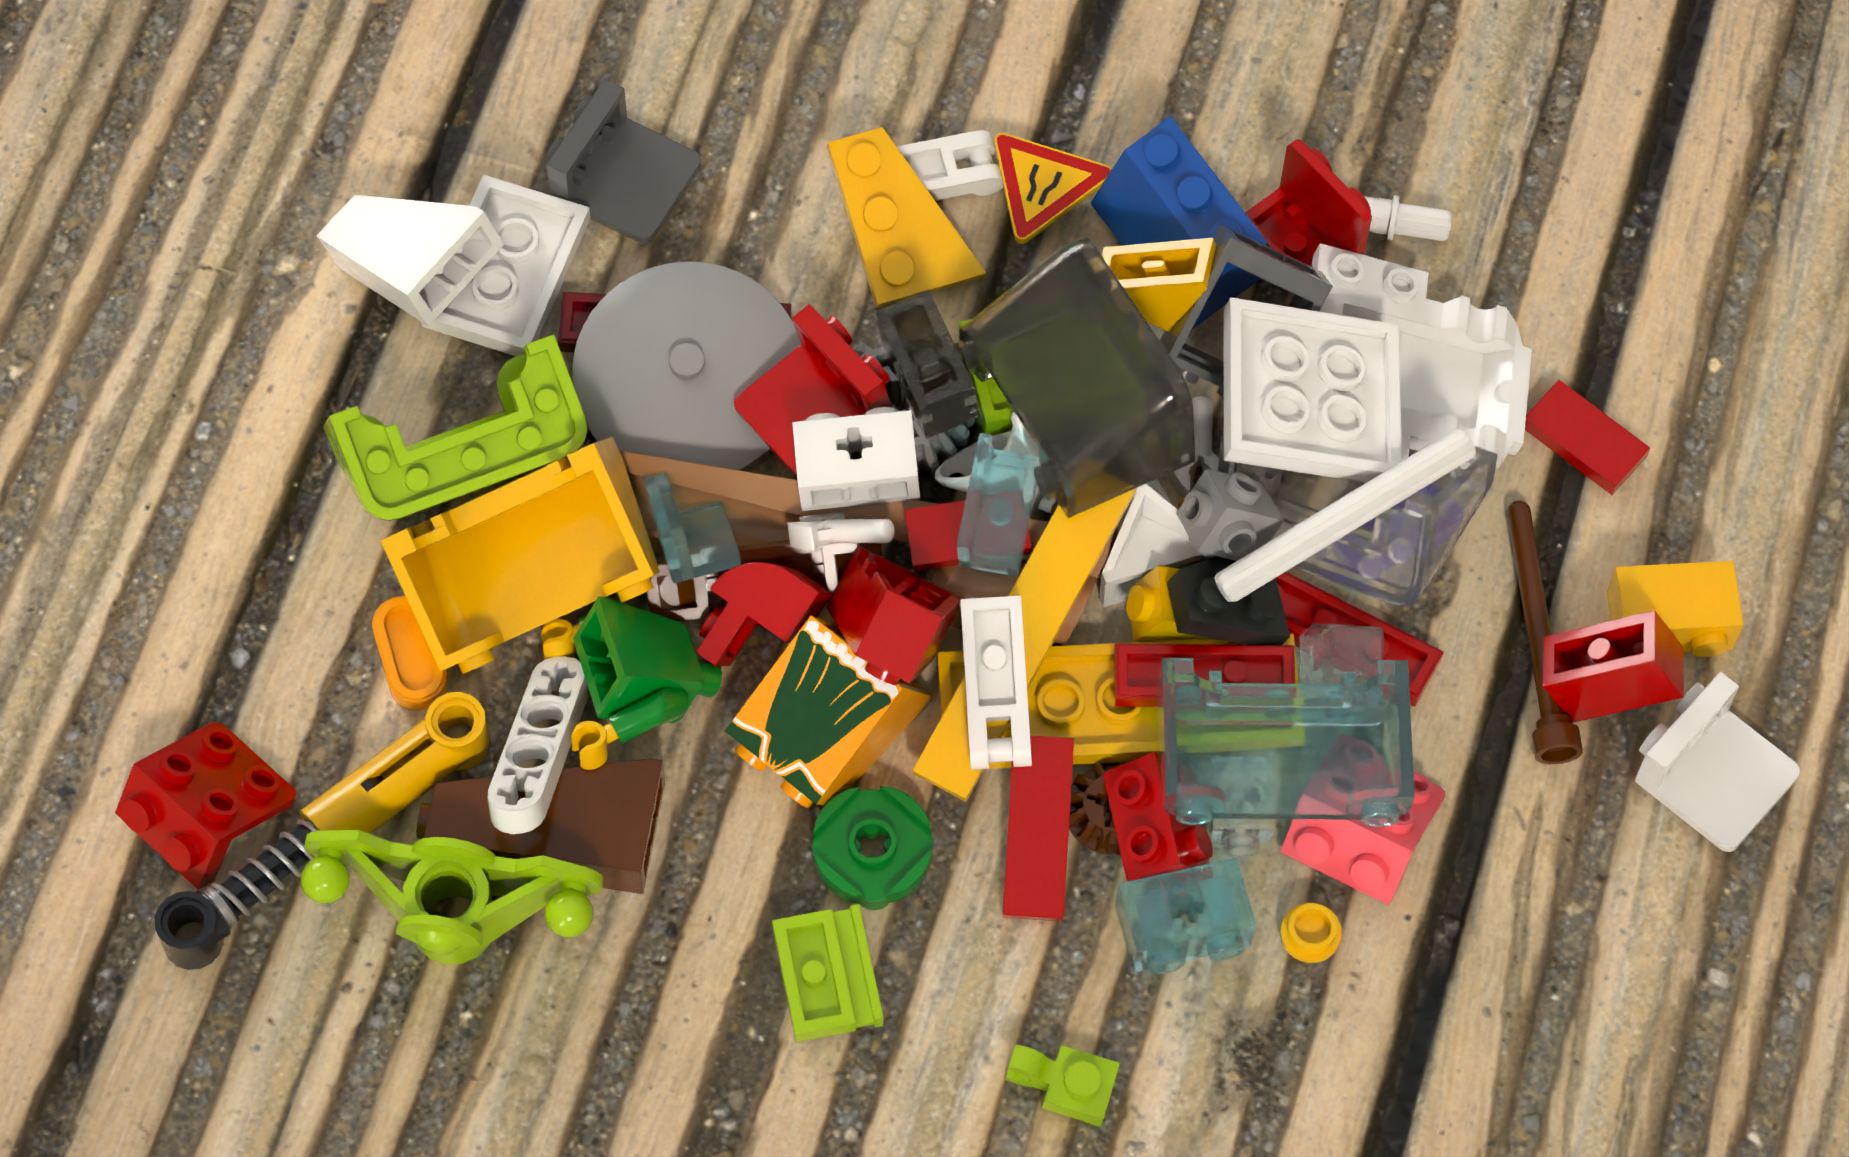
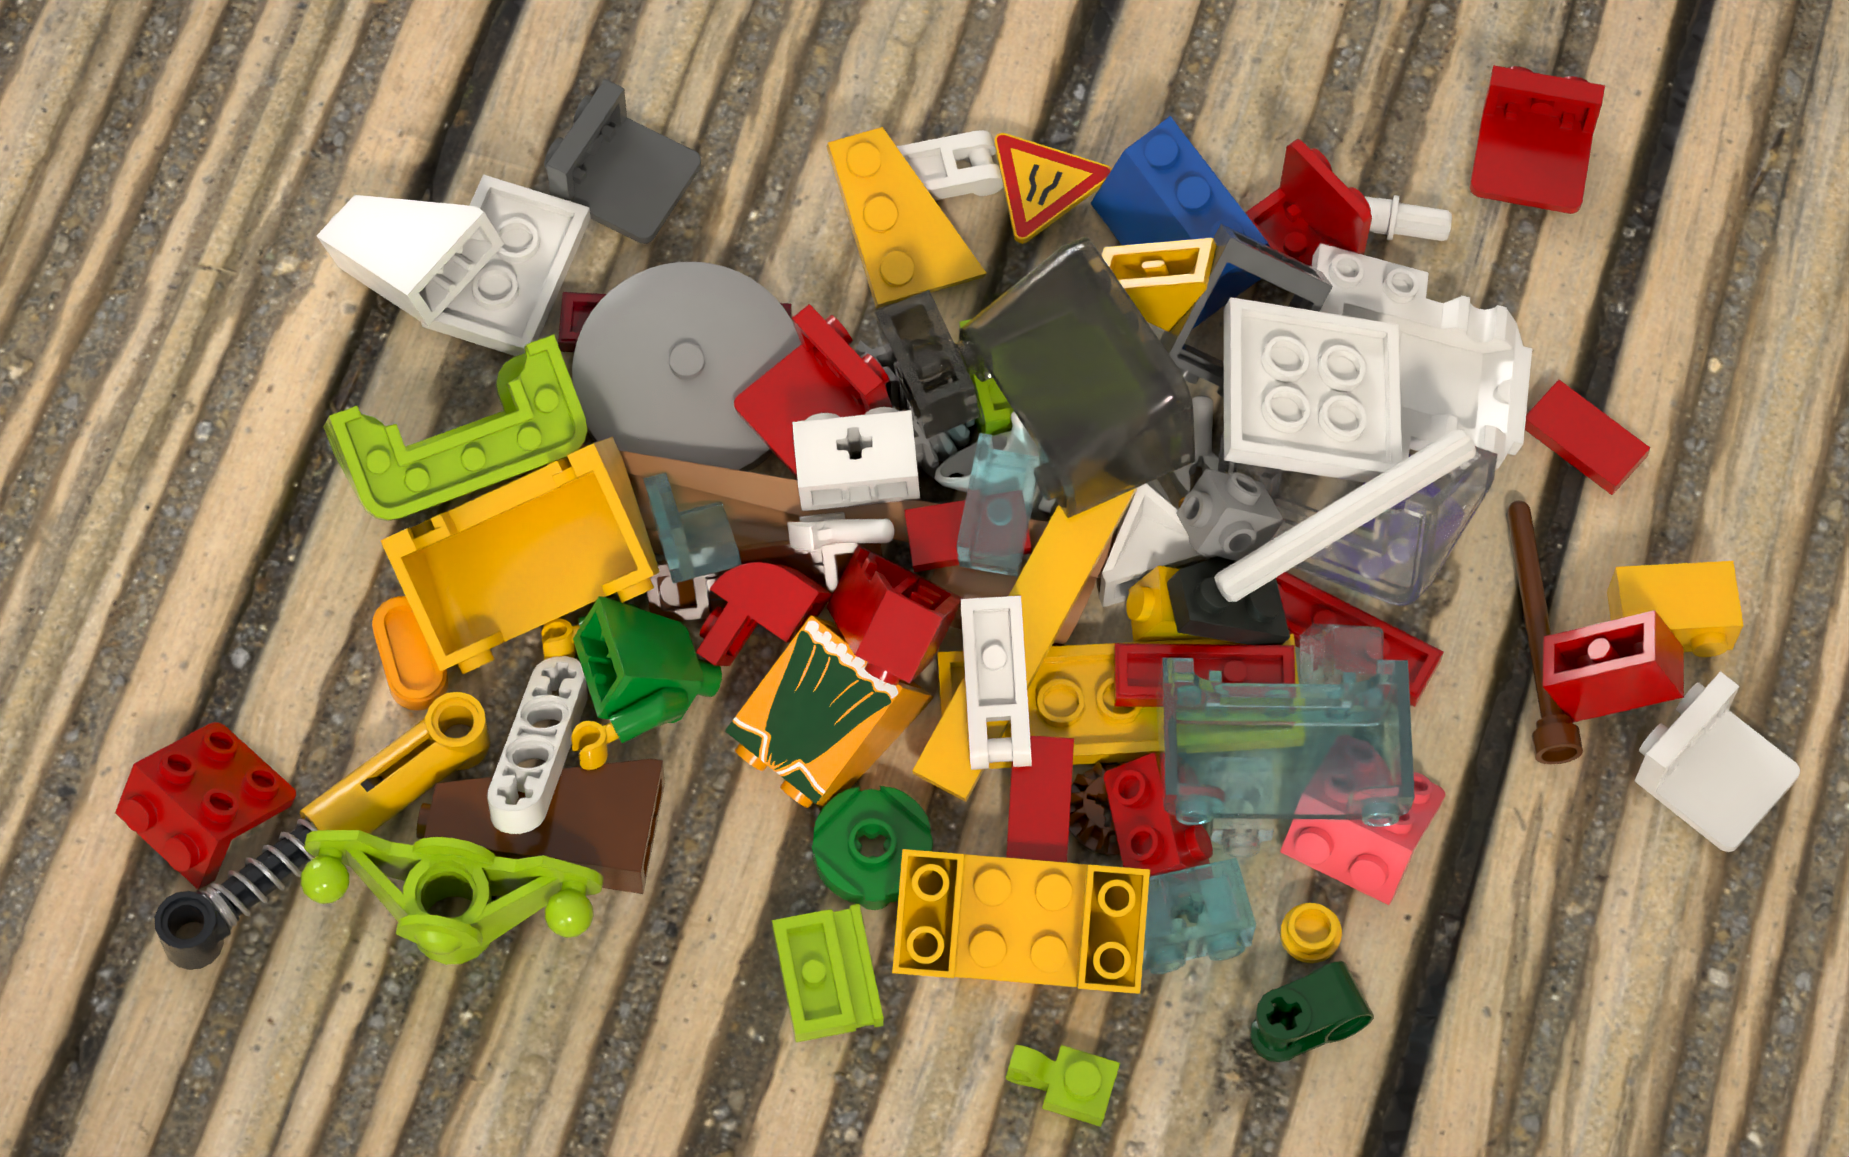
(1021, 921): none -> yellow slope
(1317, 1007): none -> dark green piece
(1535, 139): none -> red bracket

